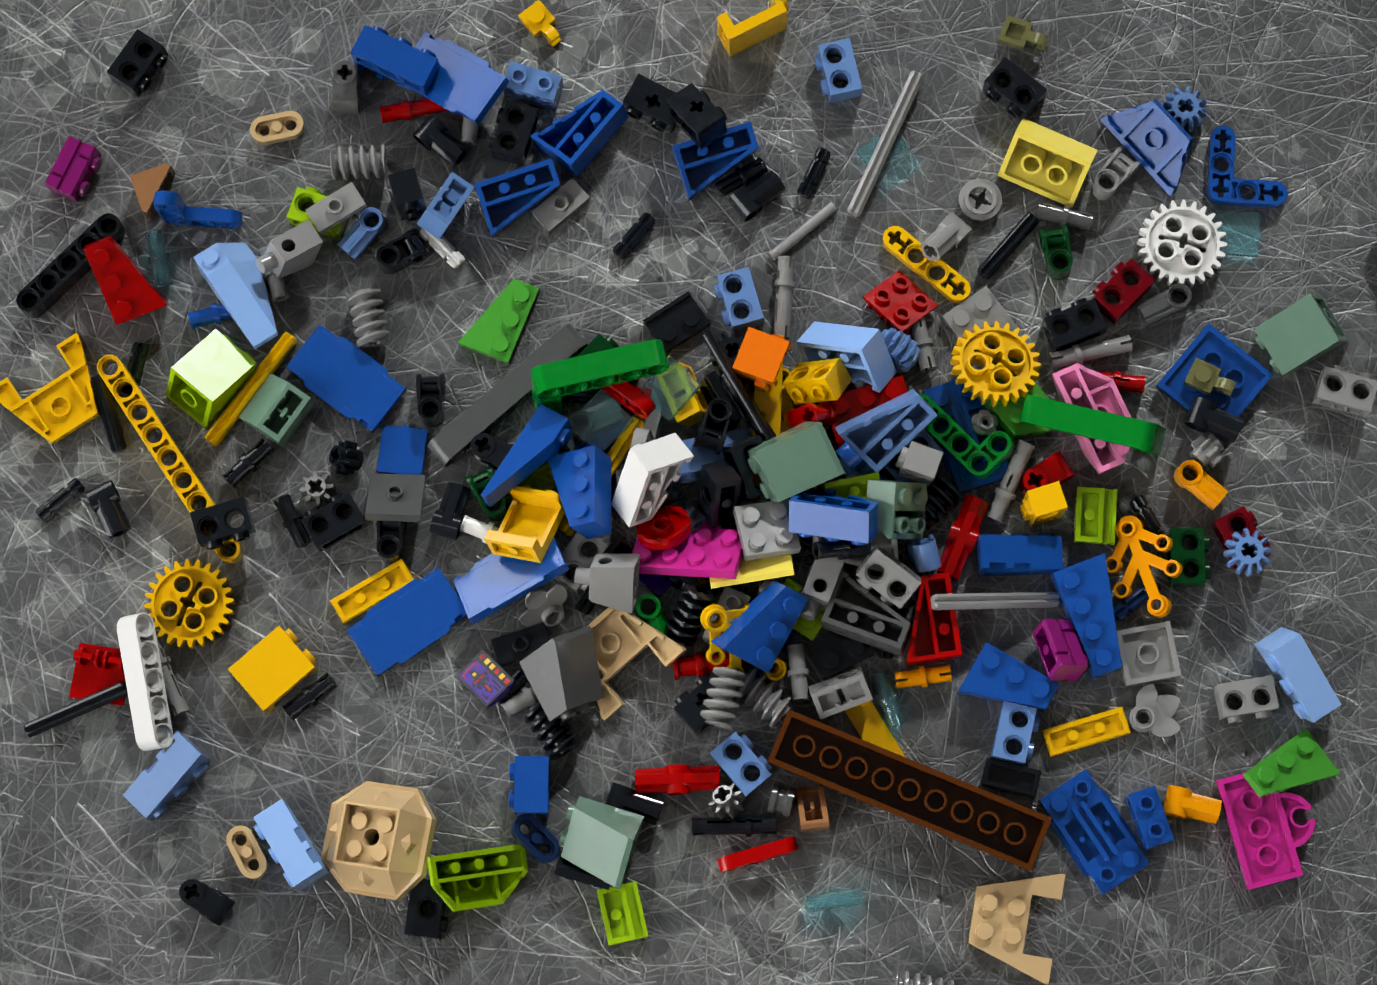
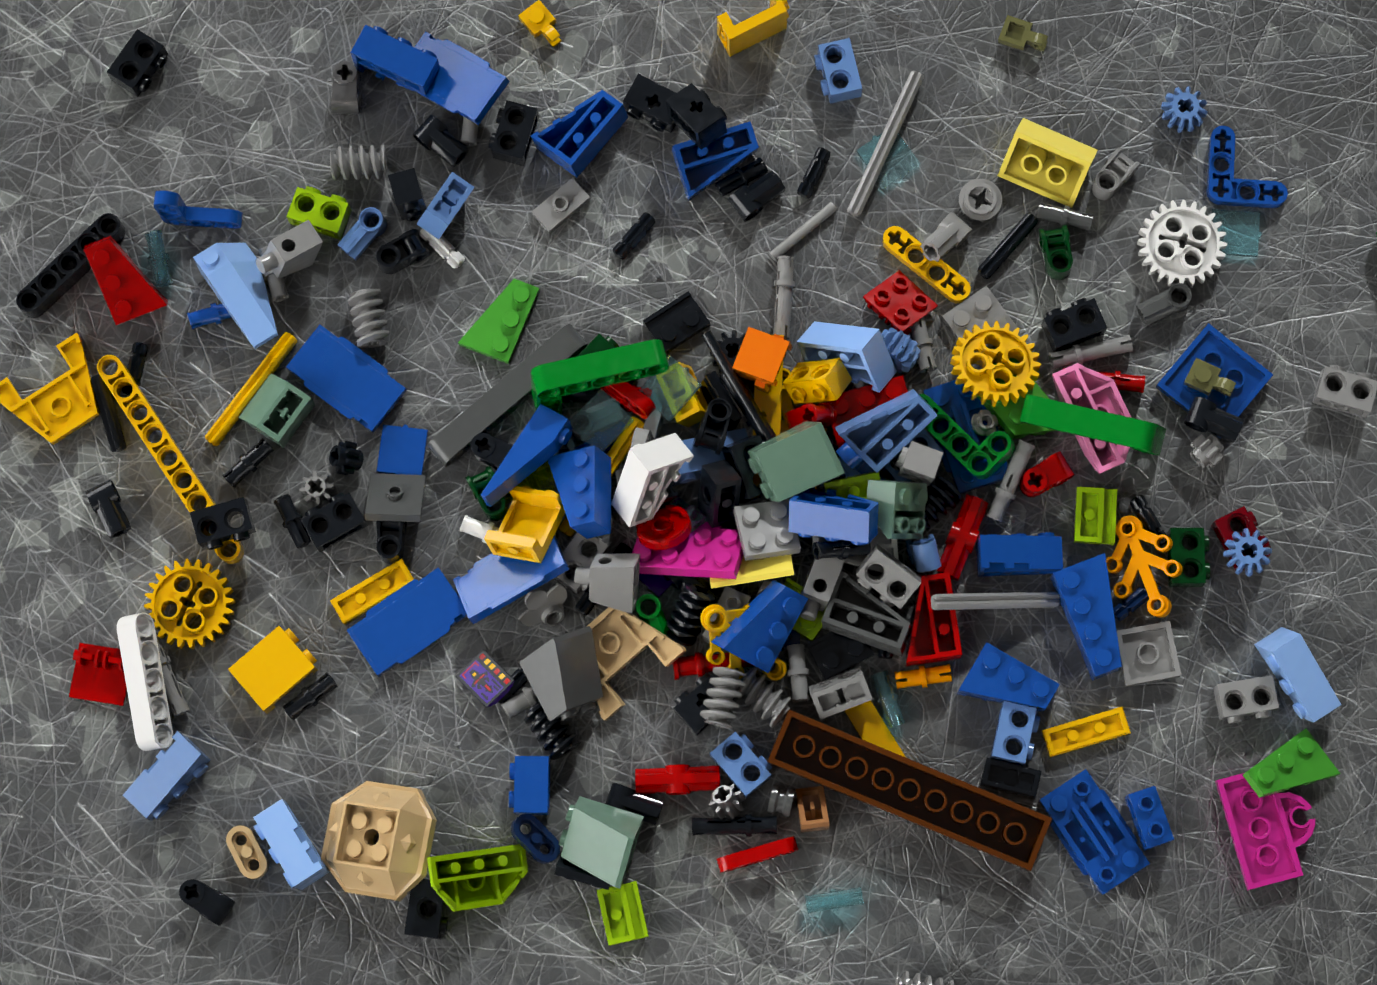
(60, 500): black axle -> none
(73, 169): magenta brick -> none
(75, 709): black axle -> none
(149, 182): medium nougat slope -> none
(209, 377): slope -> none
(277, 124): tan plate -> none
(336, 208): light grey plate -> none
(409, 109): red pin -> none
(431, 393): black piece -> none
(449, 517): black piece -> none
(515, 193): blue wedge -> none
(519, 644): black plate -> none
(533, 85): medium blue brick -> none
(745, 298): medium blue brick -> none
(1002, 920): tan wing -> none
(1019, 84): black brick -> none
(1043, 504): yellow brick -> none
(1060, 650): magenta brick -> none
(1126, 294): dark red brick -> none
(1153, 141): wing -> none
(1158, 711): light grey plate -> none
(1184, 804): light orange piece -> none
(1202, 485): light orange piece -> none
(1300, 334): sand green slope -> none

